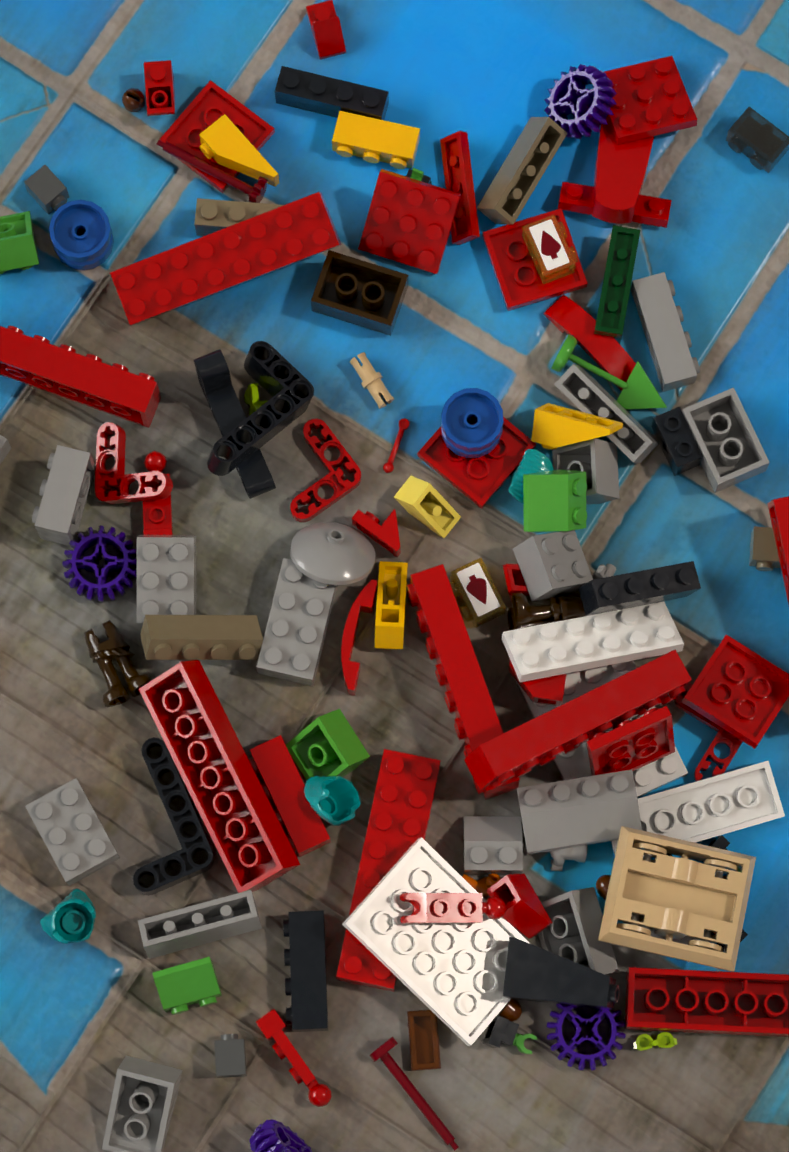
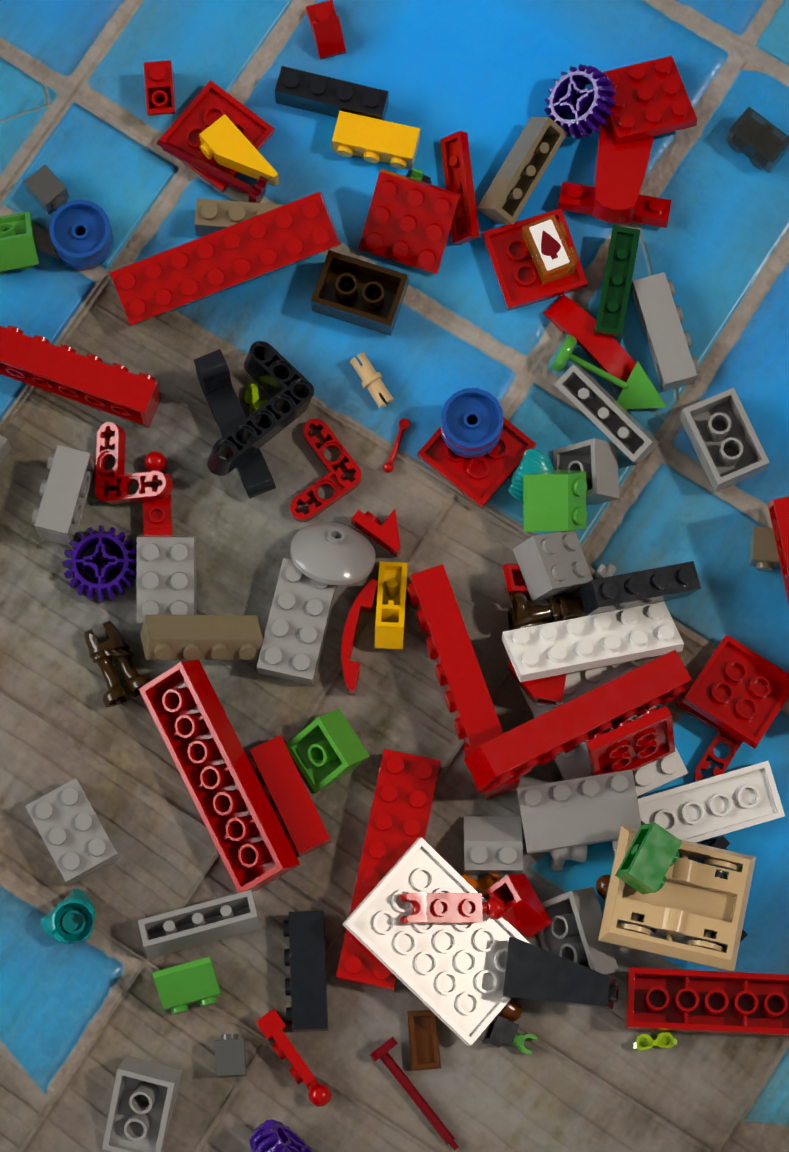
(131, 104): reddish brown hinge -> none
(179, 820): black beam -> none
(332, 798): teal hair -> none
(427, 506): light yellow slope -> none
(477, 593): brick -> none
(561, 426): yellow slope -> none
(595, 1040): dark purple gear -> none
(649, 858): none -> green brick
(677, 441): black brick -> none

